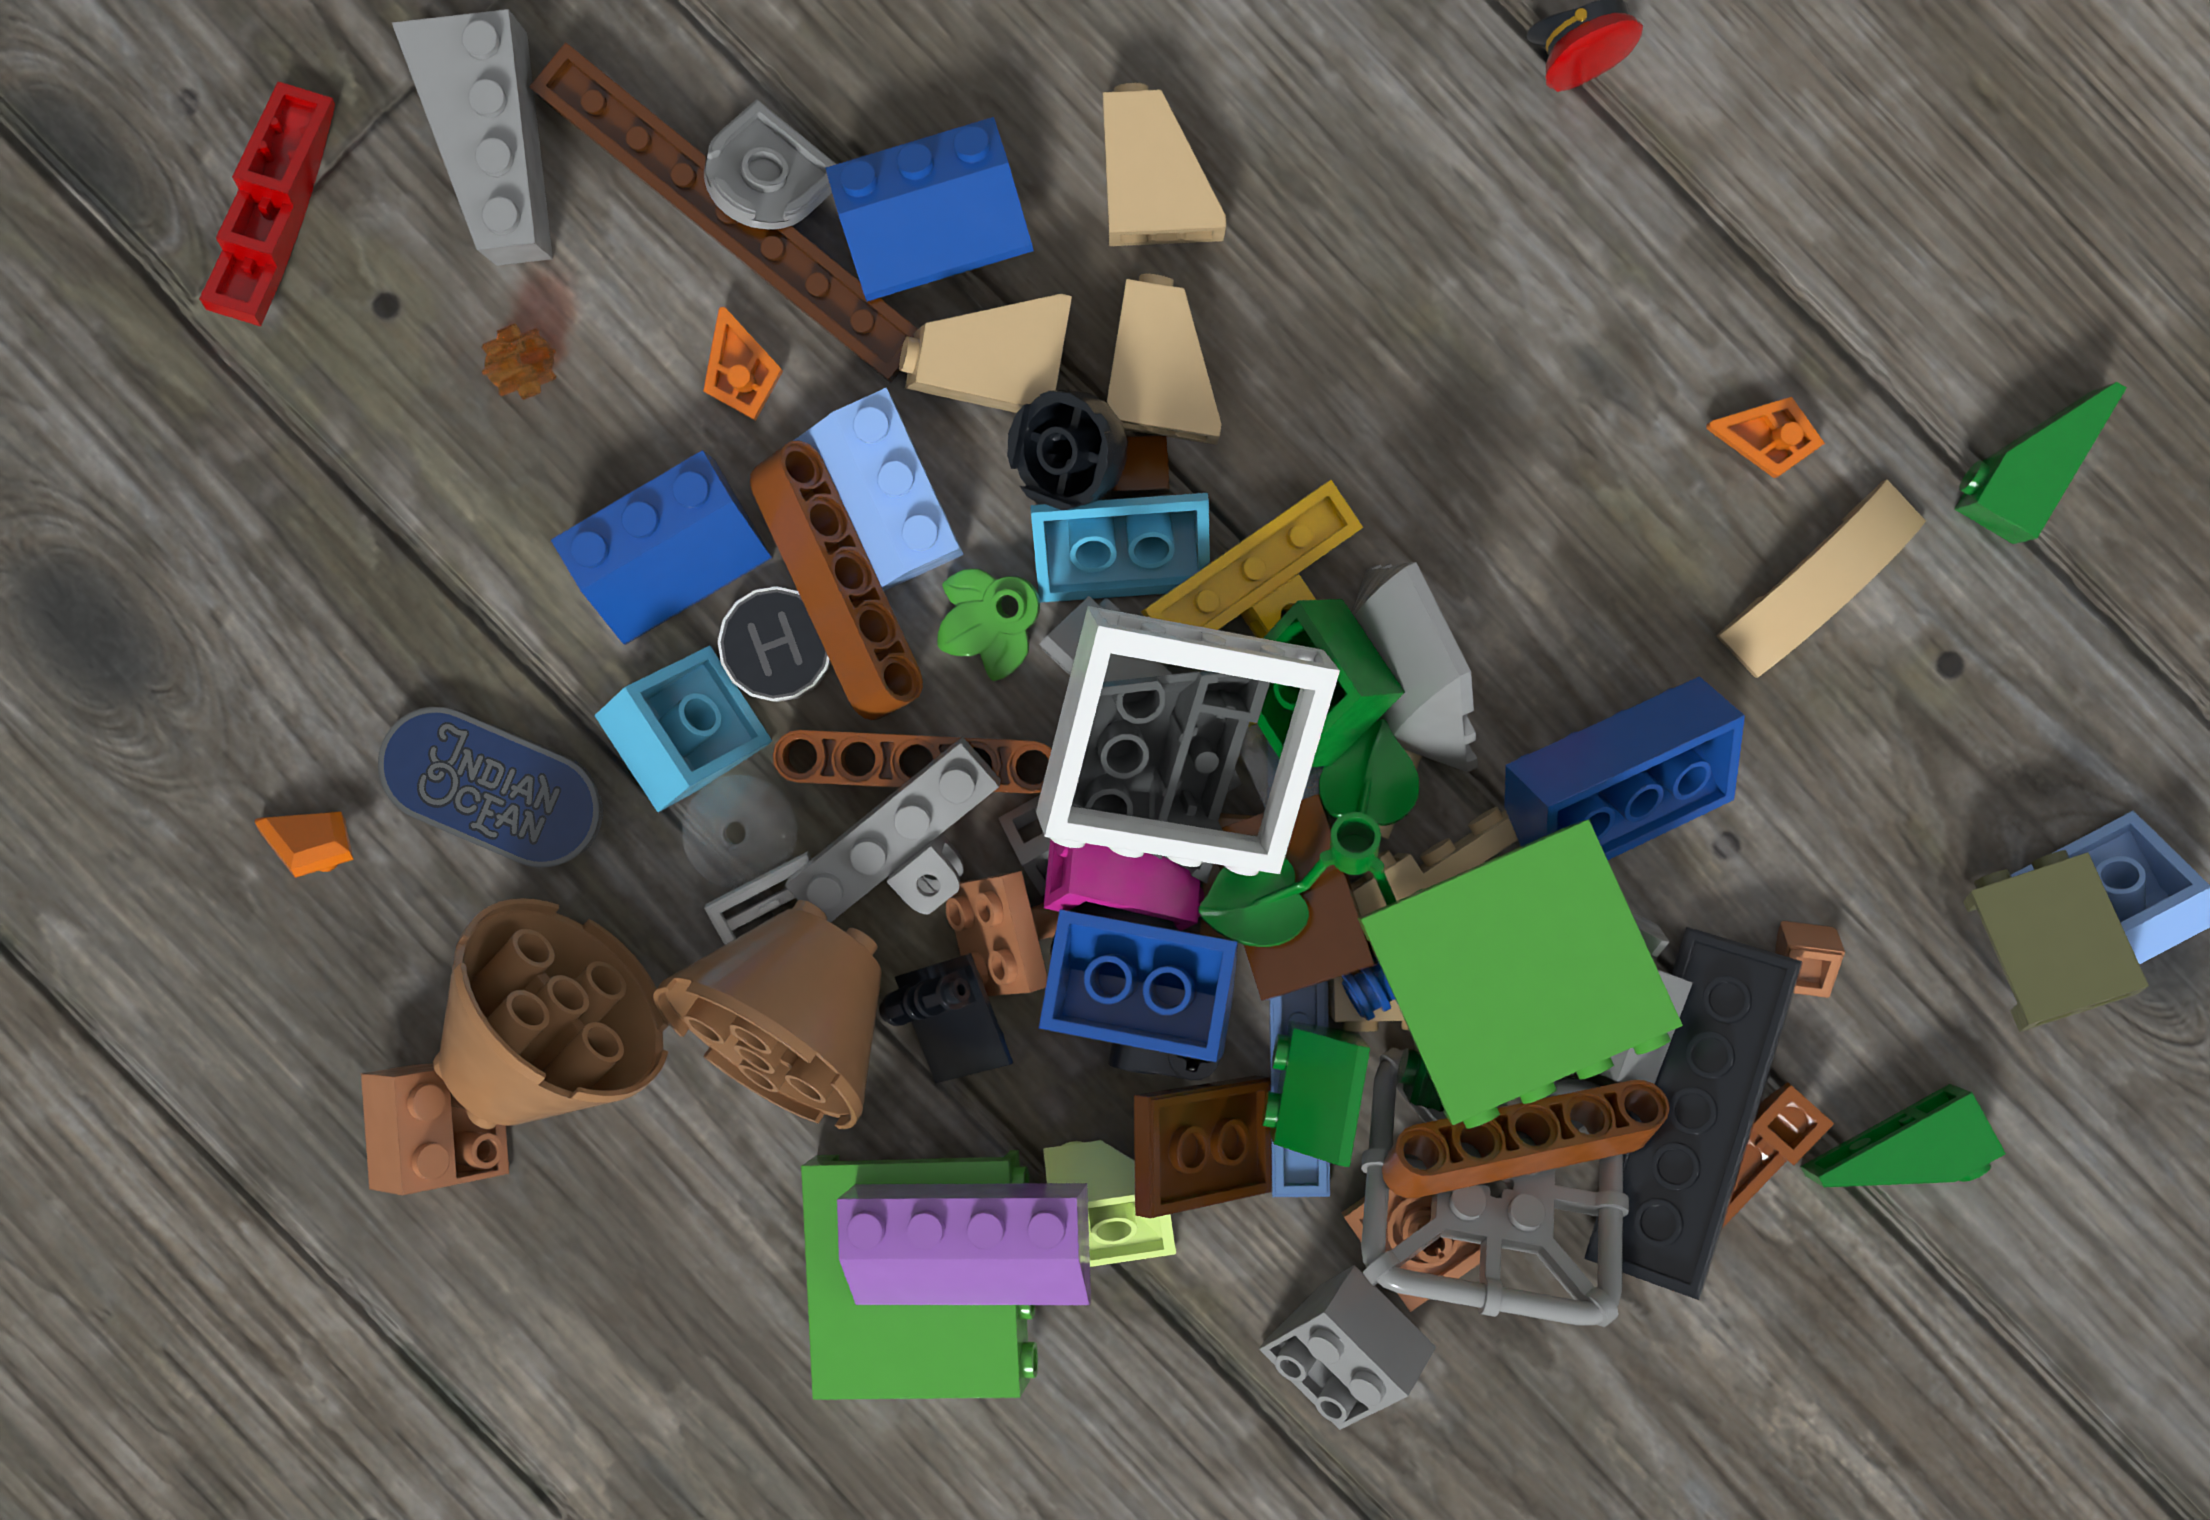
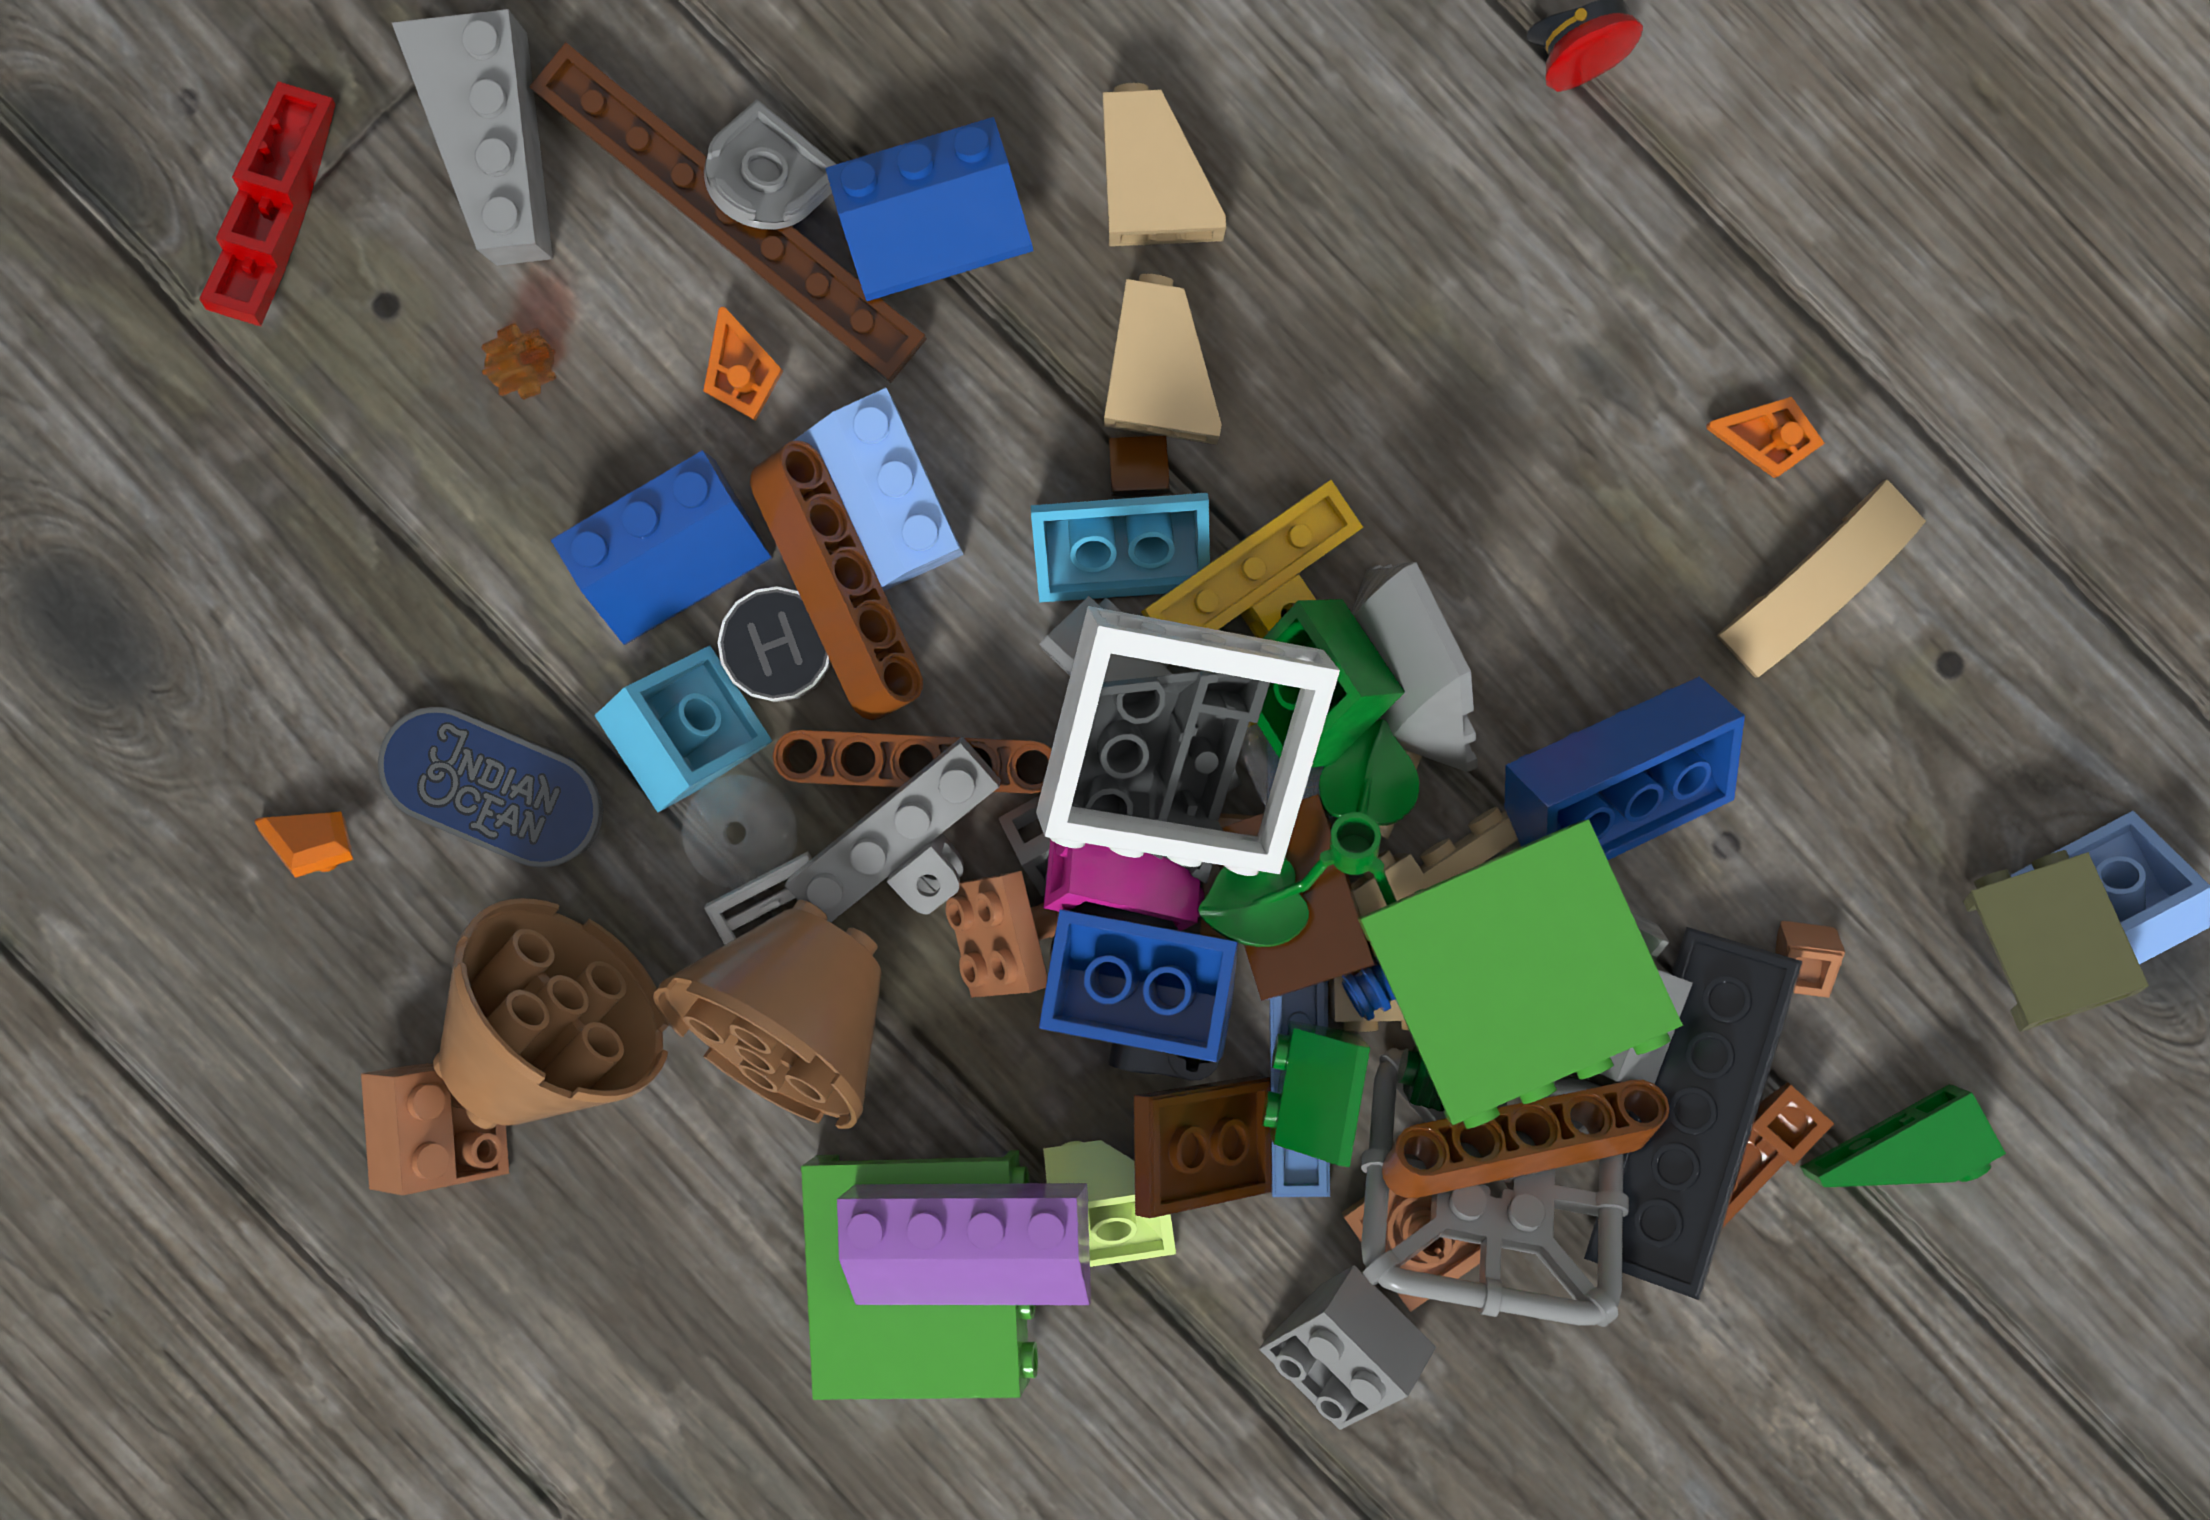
(949, 1018): black hinge -> none
(982, 625): bright green plate -> none
(990, 355): tan slope -> none
(1067, 448): black cylinder -> none
(2026, 479): green slope -> none

